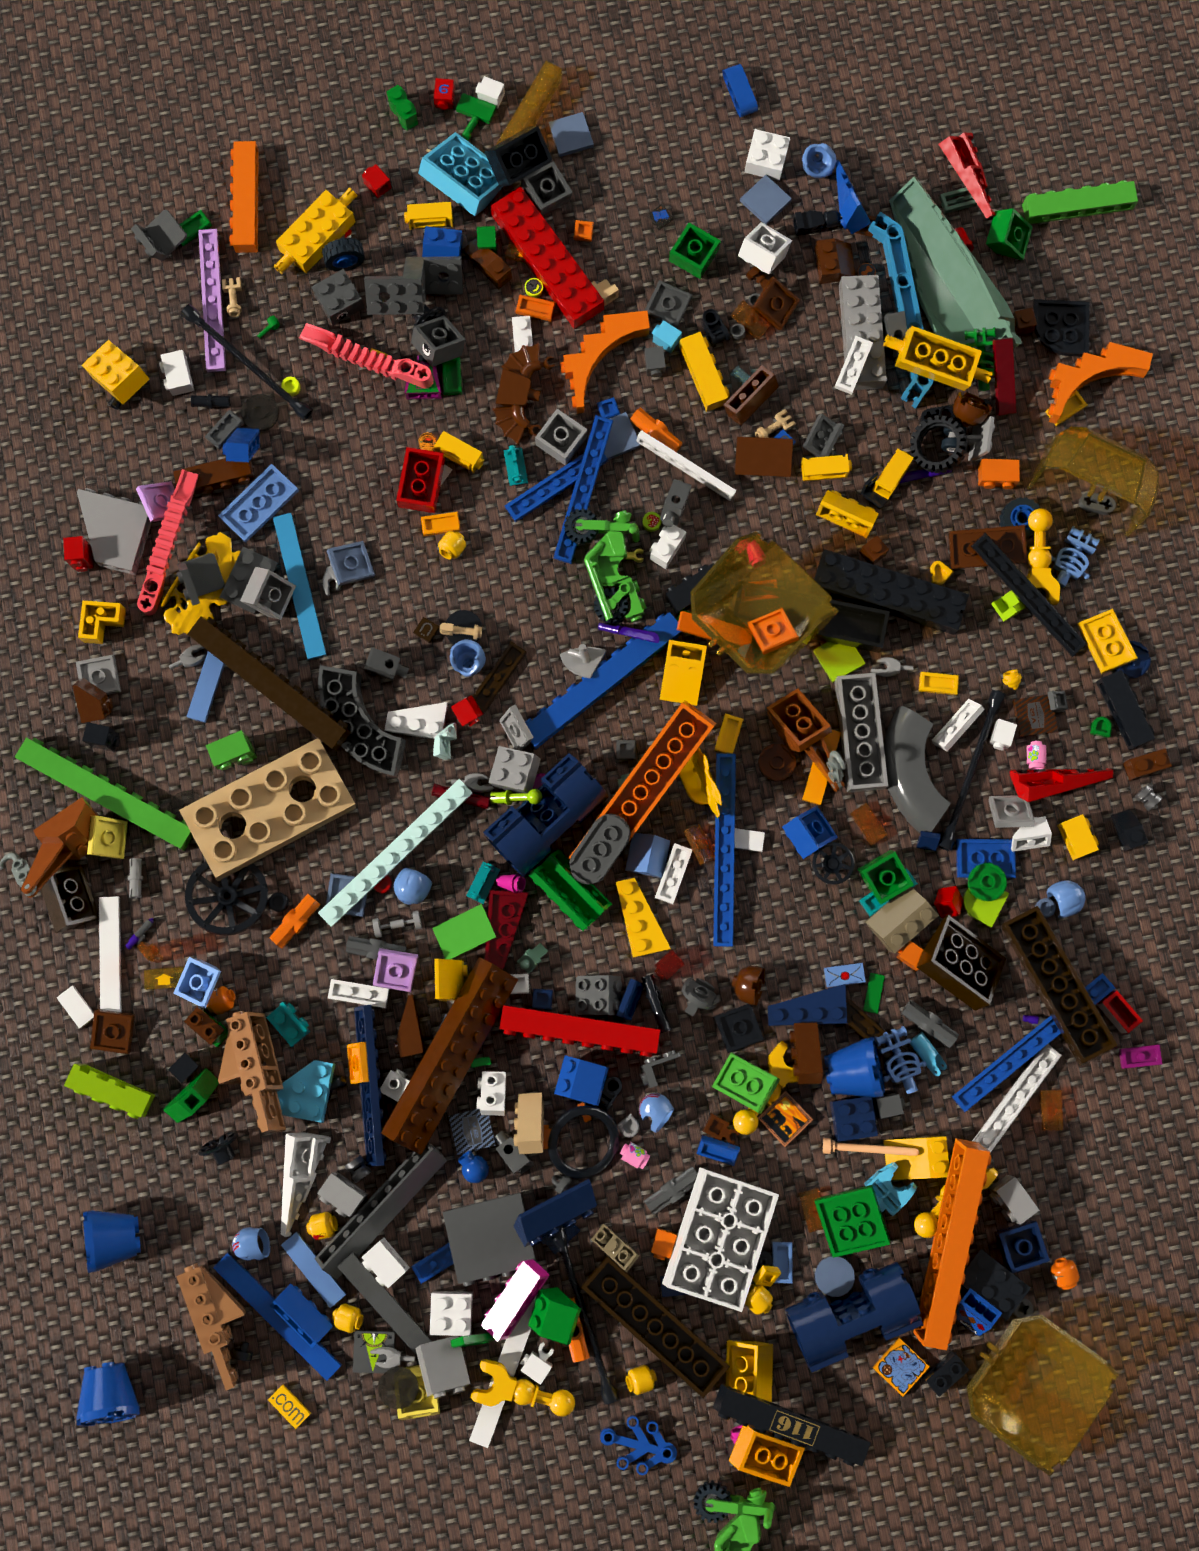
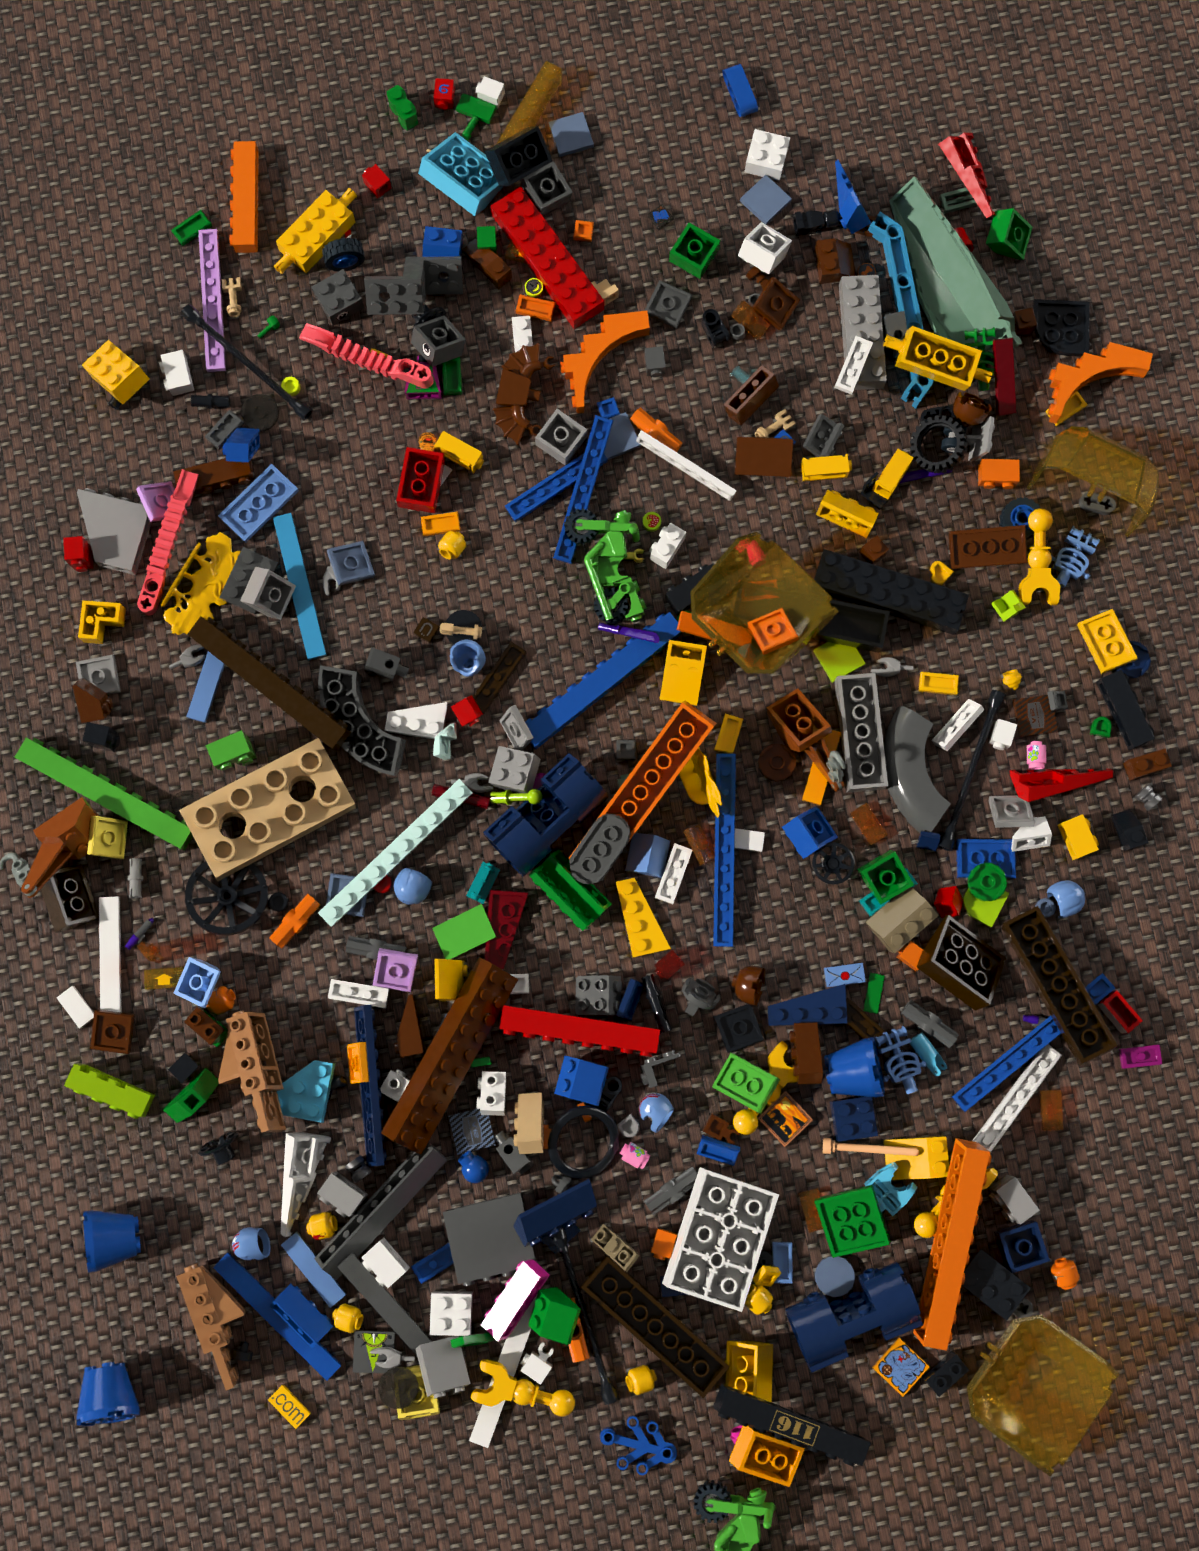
(160, 236): dark grey bracket -> none
(200, 577): dark grey bracket -> none
(288, 1023): teal bracket -> none
(397, 924): light grey wheel -> none
(429, 215): yellow window -> none
(513, 882): dark pink cone -> none
(515, 466): teal hinge -> none
(532, 958): sand green piece -> none
(542, 999): dark blue tile -> none
(583, 660): light grey shield -> none
(666, 336): medium azure brick -> none
(673, 511): dark grey torso -> none
(703, 371): yellow brick -> none
(820, 165): medium blue piece -> none
(889, 1106): dark grey brick -> none
(976, 1313): blue torso -> none
(1028, 594): black tile -> none
(1080, 202): bright green brick -> none

